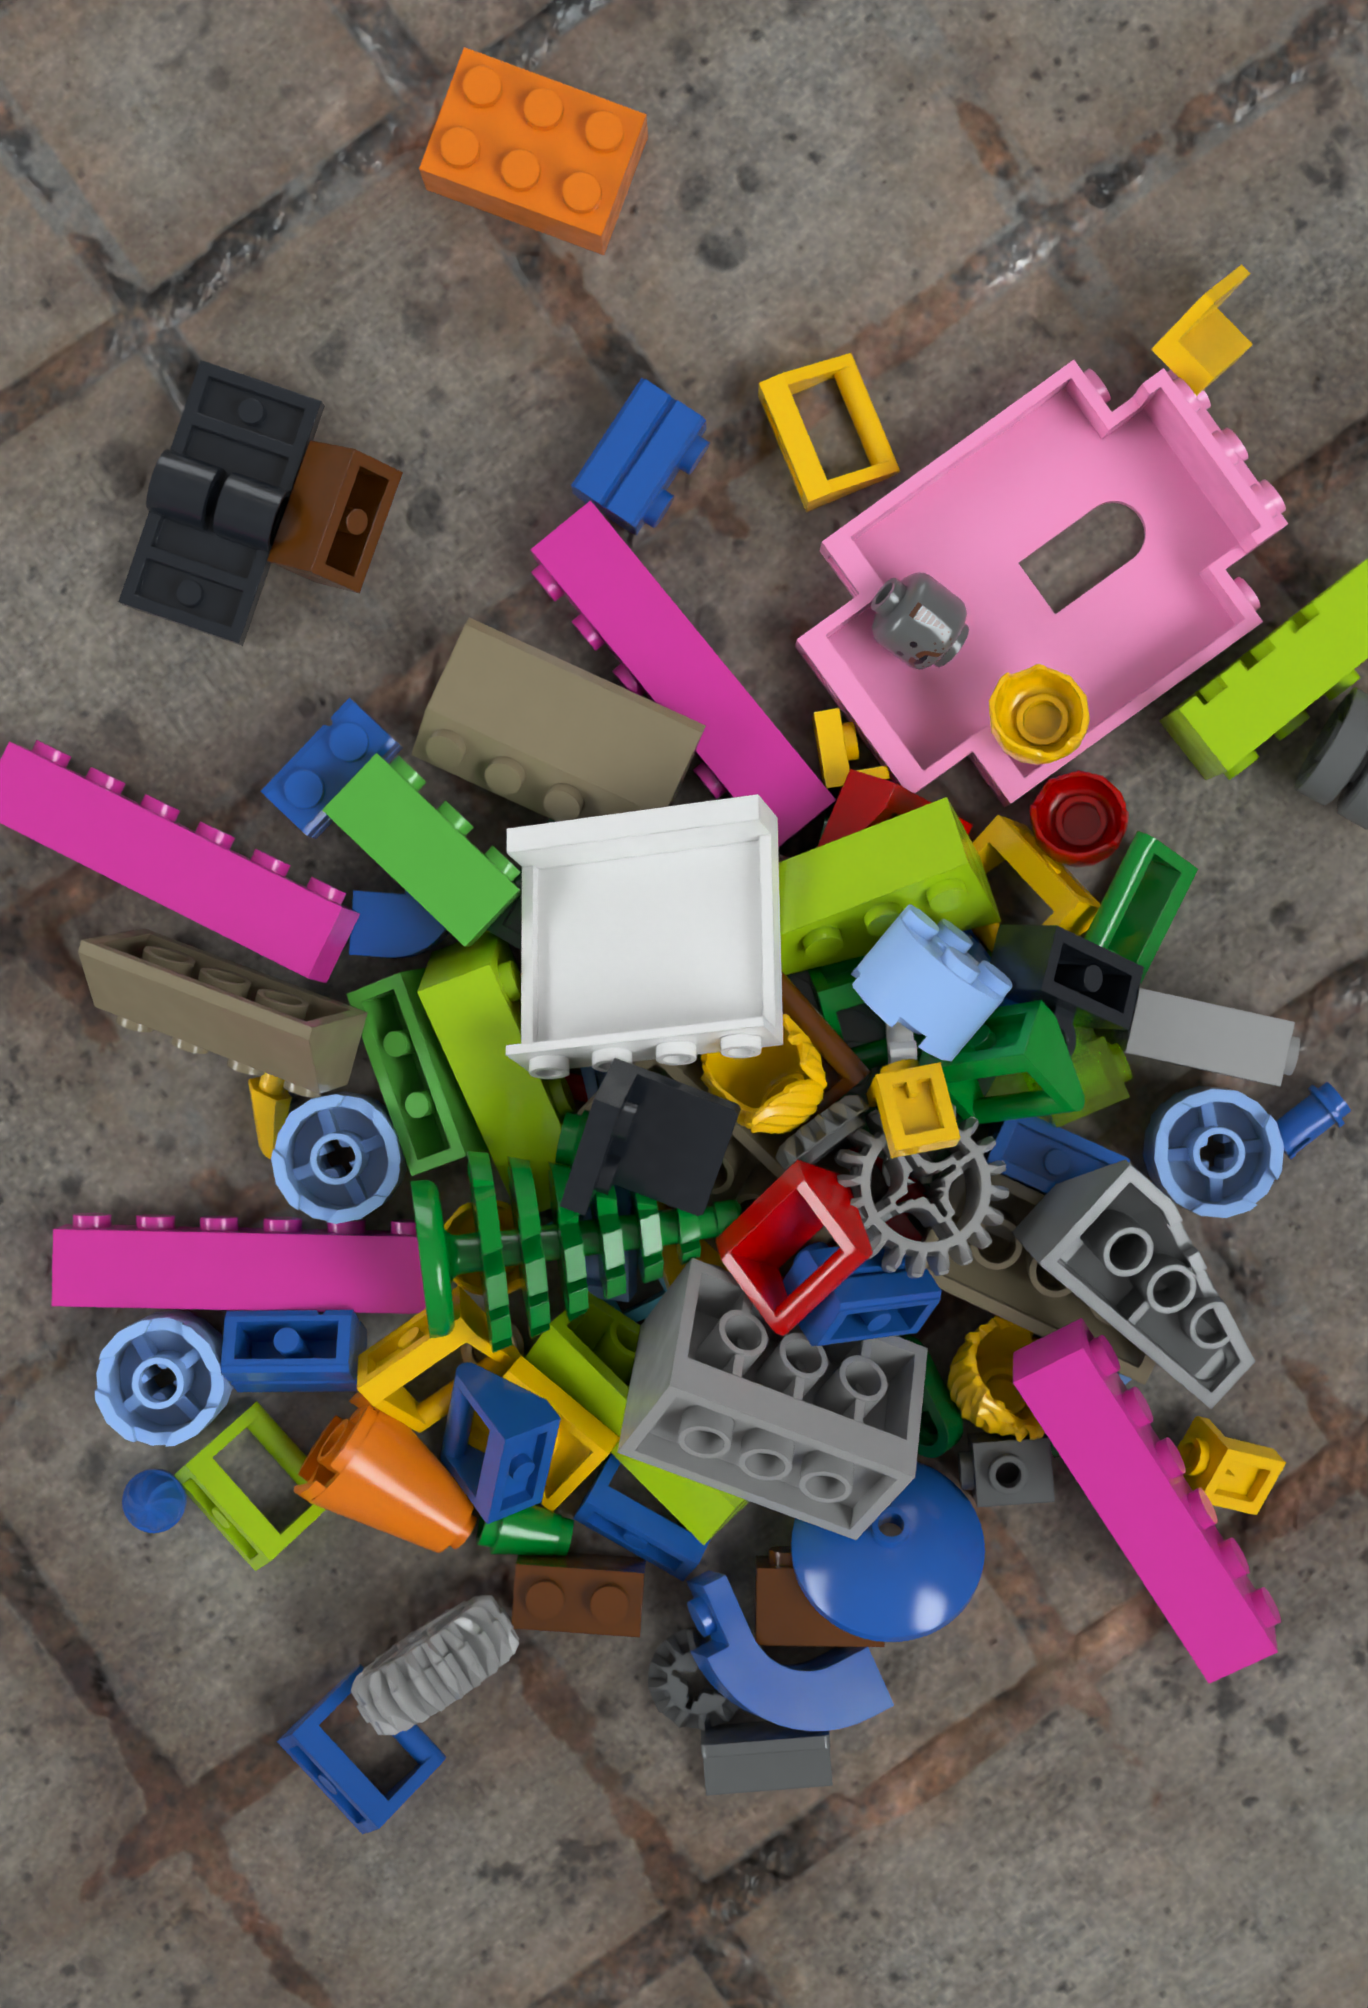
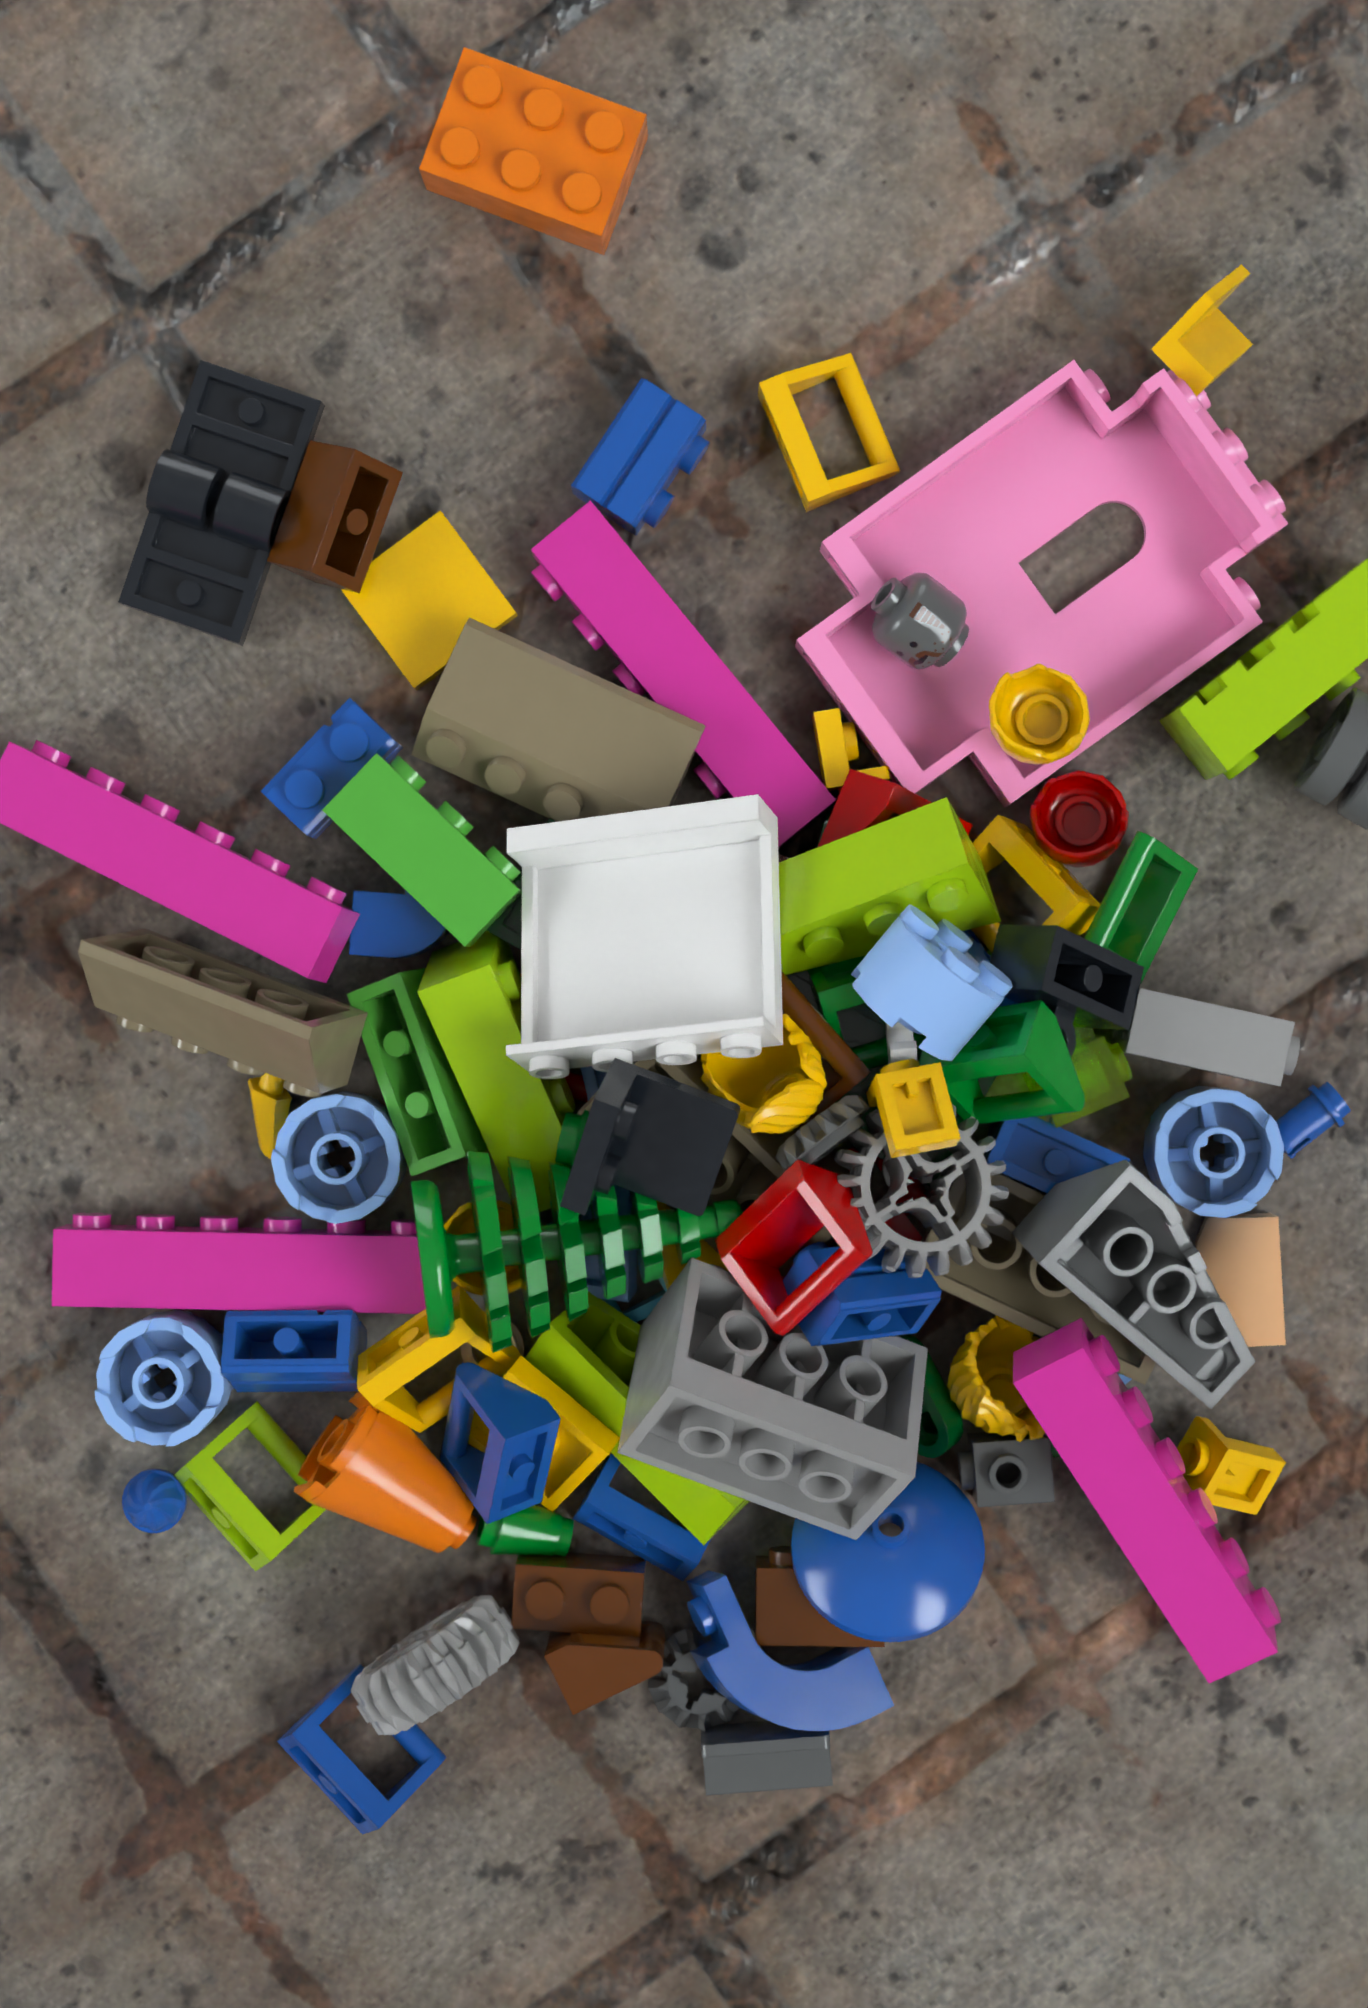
(424, 595): none -> yellow tile
(601, 1666): none -> reddish brown tile
(1247, 1273): none -> light nougat slope

